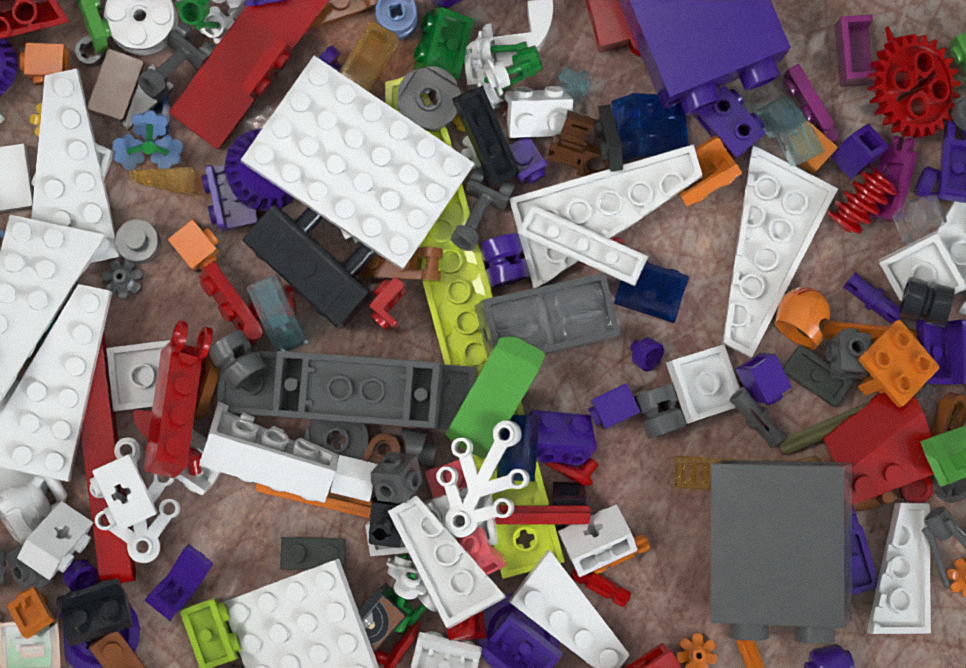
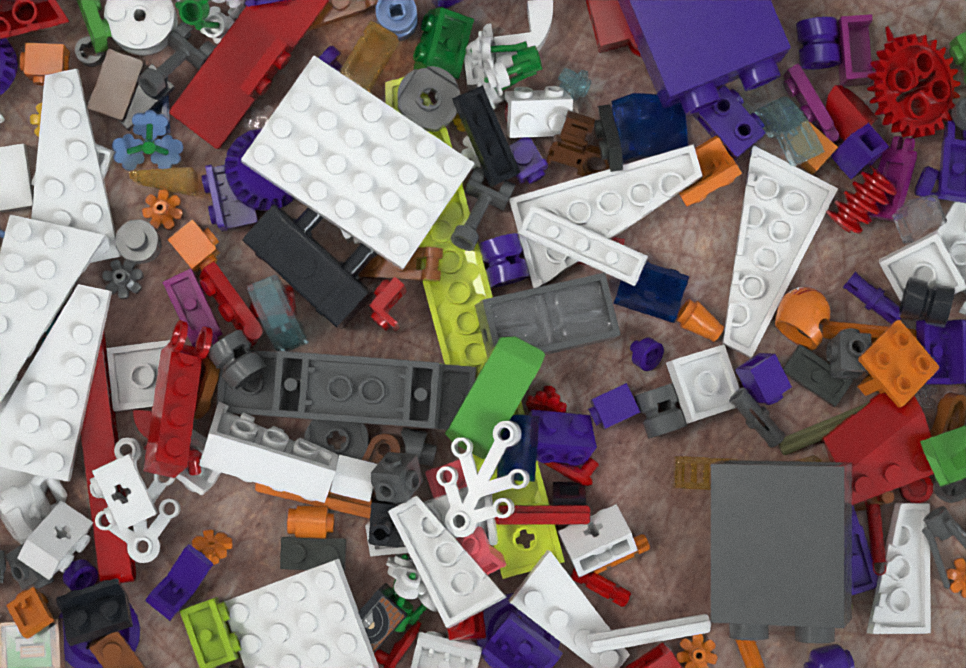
(165, 215): none -> orange plant
(191, 305): none -> magenta hinge
(213, 546): none -> orange plant
(310, 522): none -> orange brick
(546, 401): none -> red plant
(648, 633): none -> white axle
(699, 320): none -> orange cone
(818, 43): none -> dark purple wheel
(848, 111): none -> red brick
(876, 534): none -> red piece

